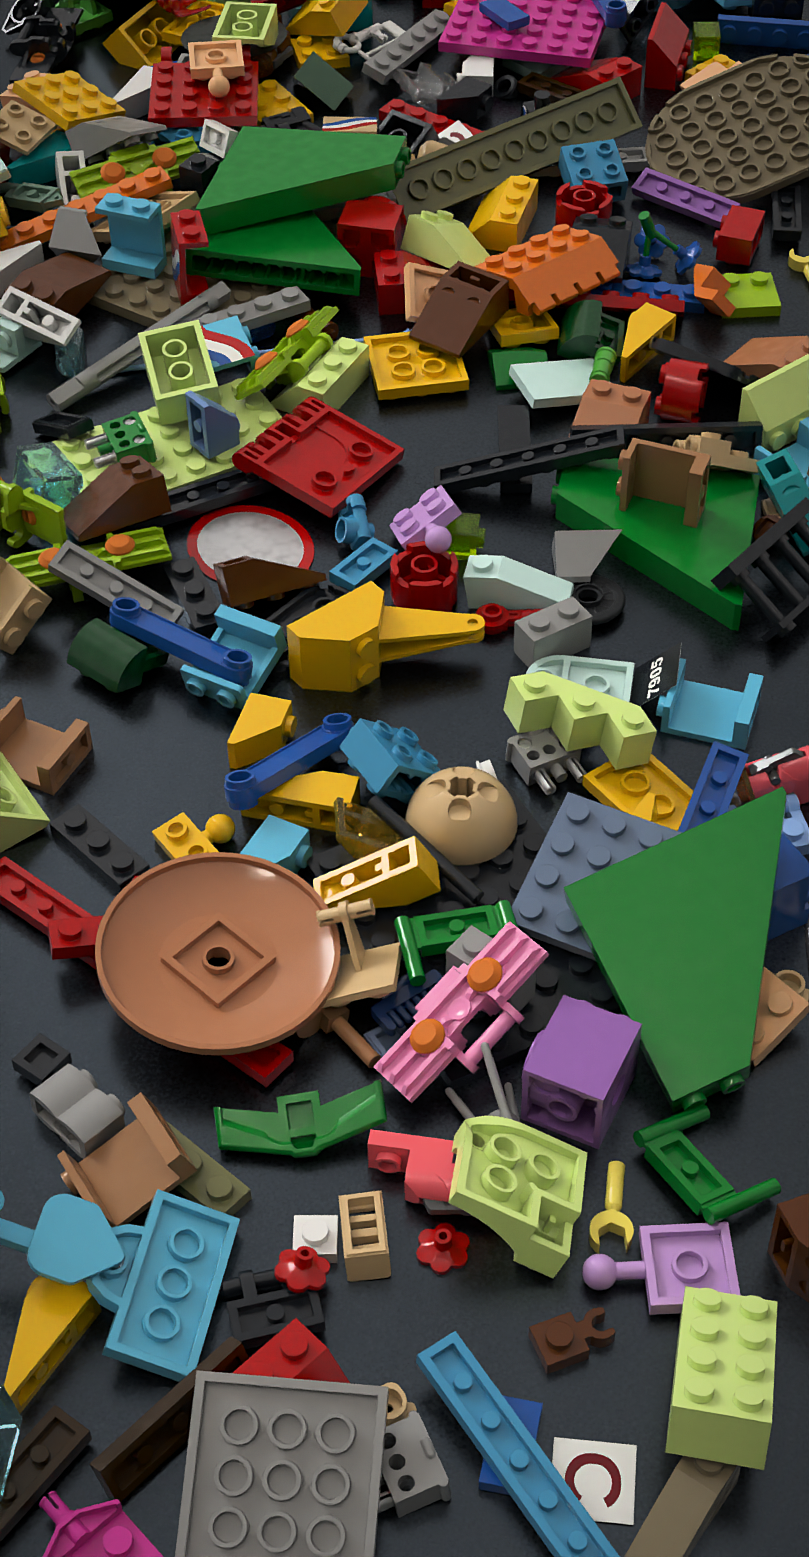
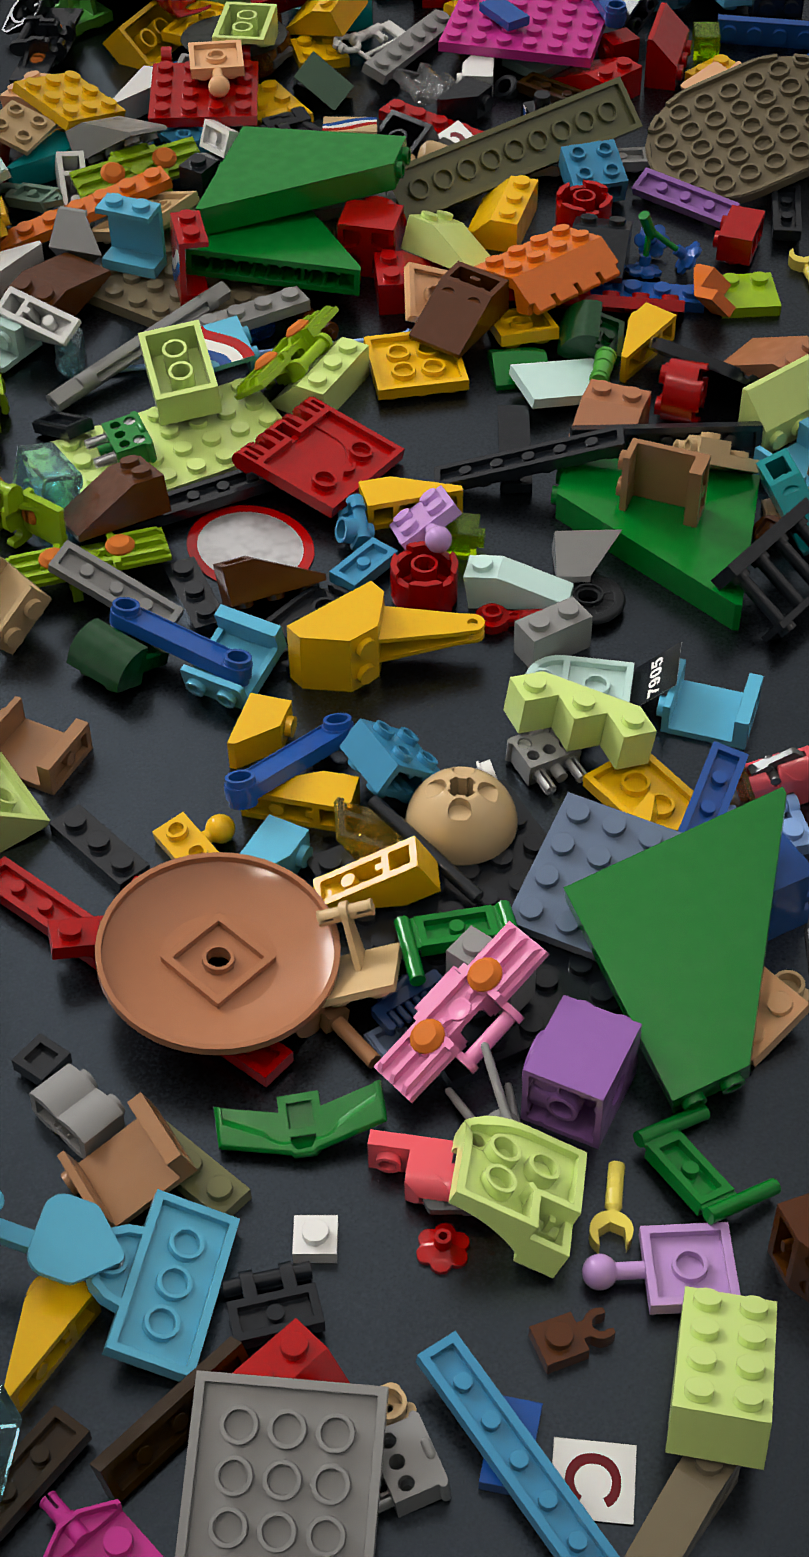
(210, 425): medium blue slope -> none
(302, 1269): red plant -> none
(367, 1260): tan slope -> none
(390, 495): none -> yellow slope
(619, 44): none -> red brick

